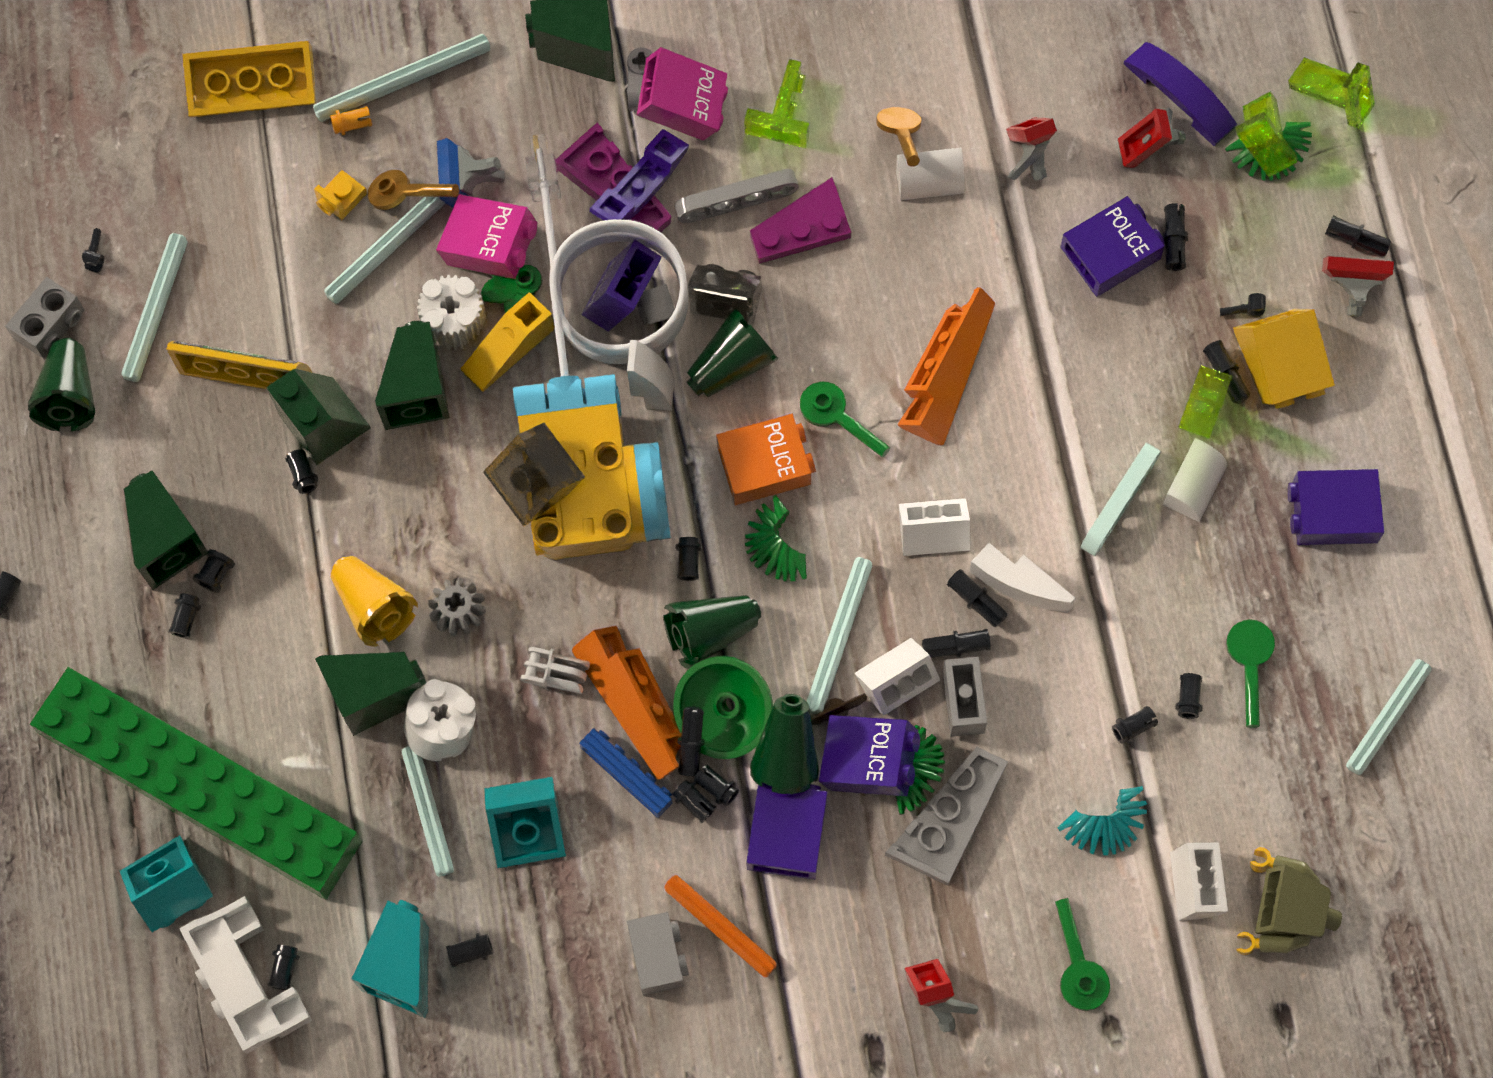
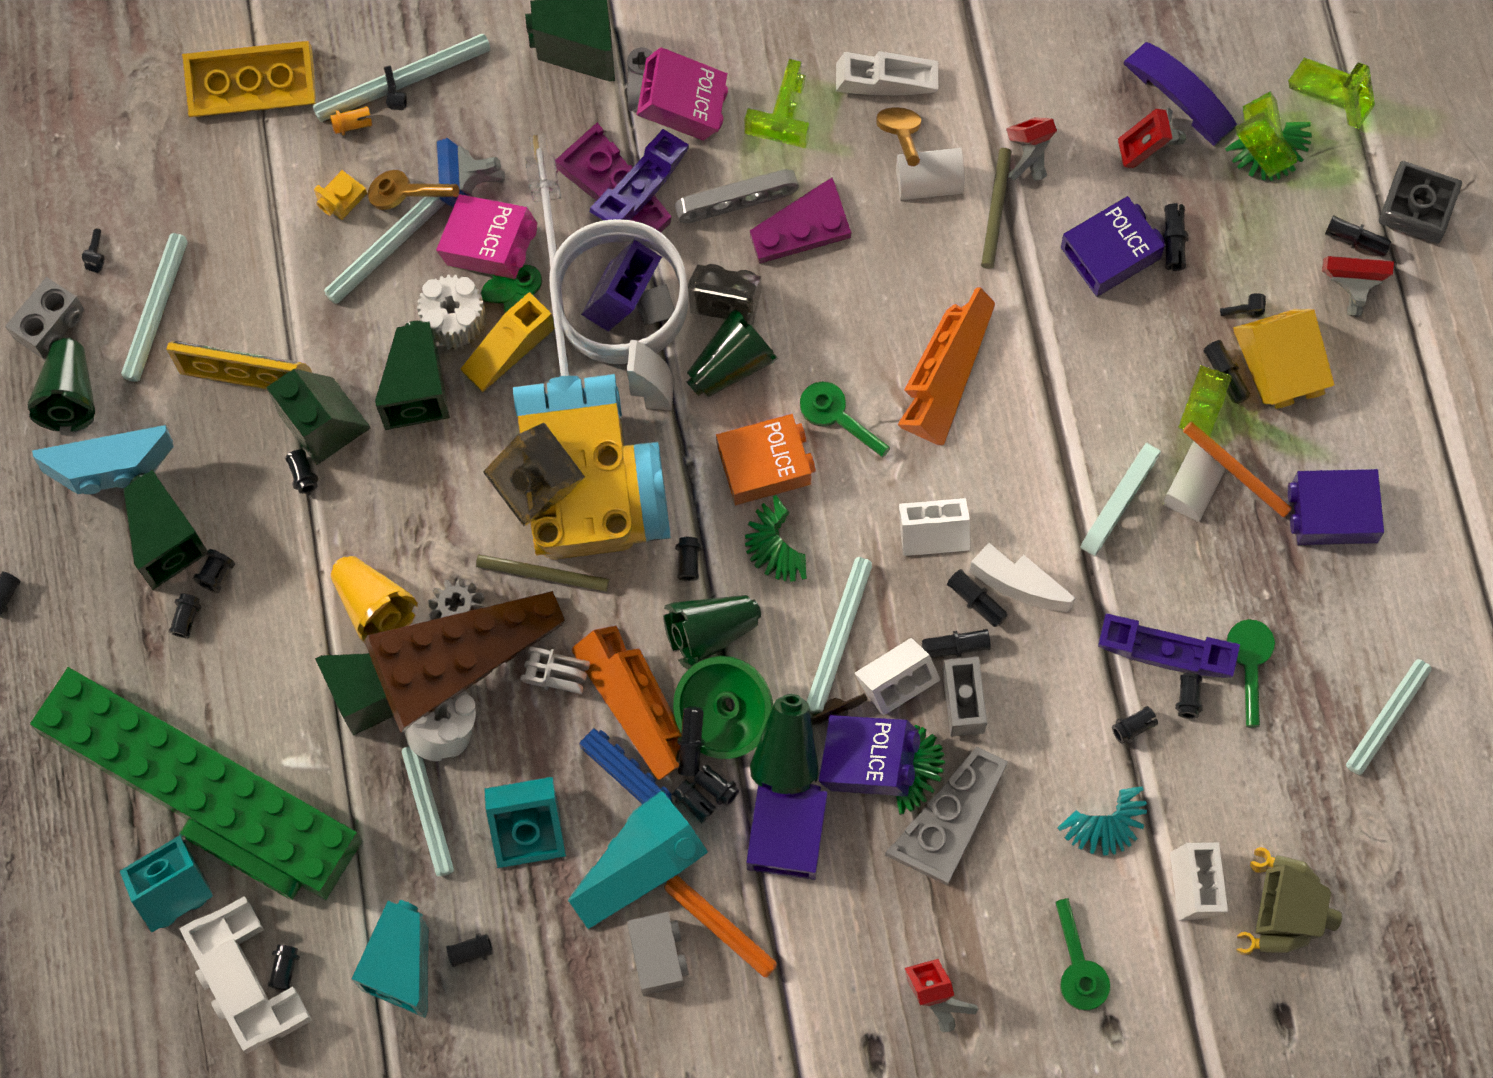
(106, 460): none -> medium azure wedge
(240, 859): none -> green beam
(394, 100): none -> black hand
(447, 655): none -> reddish brown wing
(542, 573): none -> olive bar
(642, 856): none -> teal wedge
(886, 74): none -> white slope
(996, 208): none -> olive bar
(1167, 649): none -> dark purple slope
(1237, 469): none -> orange bar
(1438, 196): none -> dark grey brick

